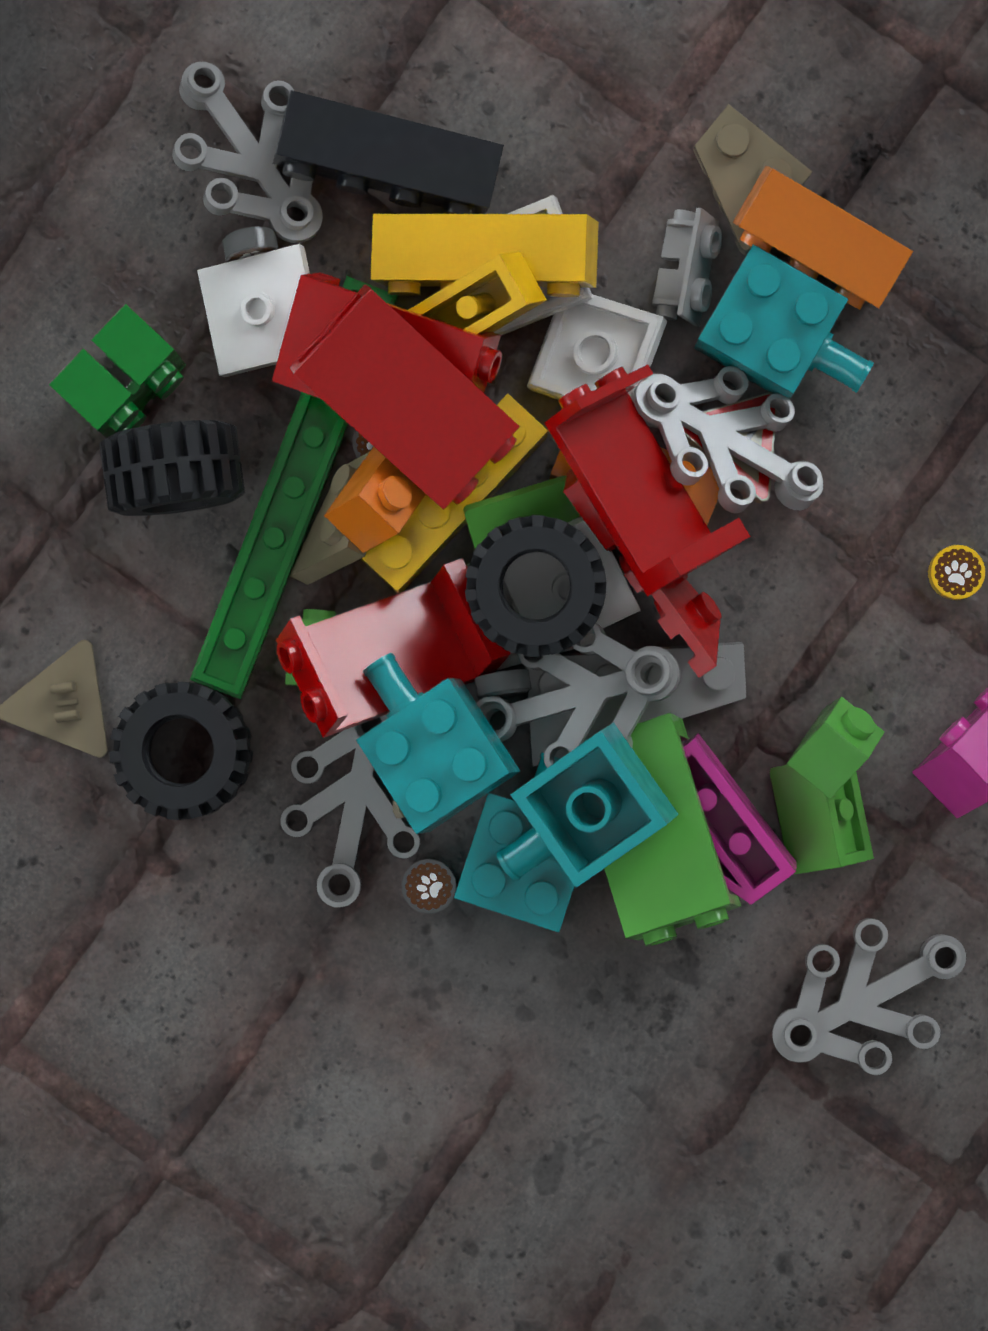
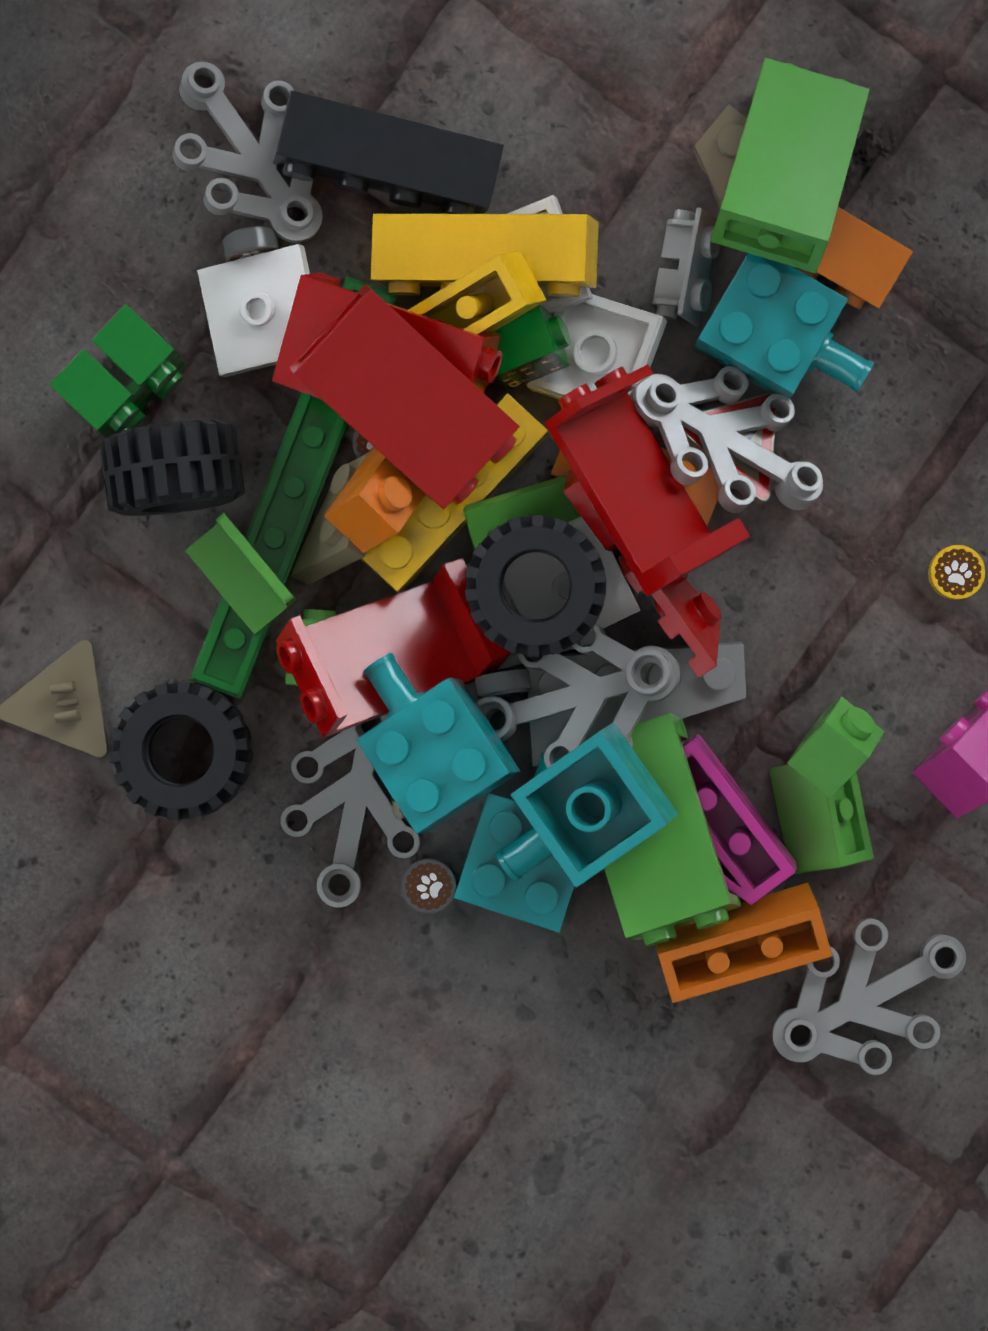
(241, 575): none -> bright green panel
(532, 347): none -> green brick
(755, 942): none -> orange brick
(790, 165): none -> bright green panel

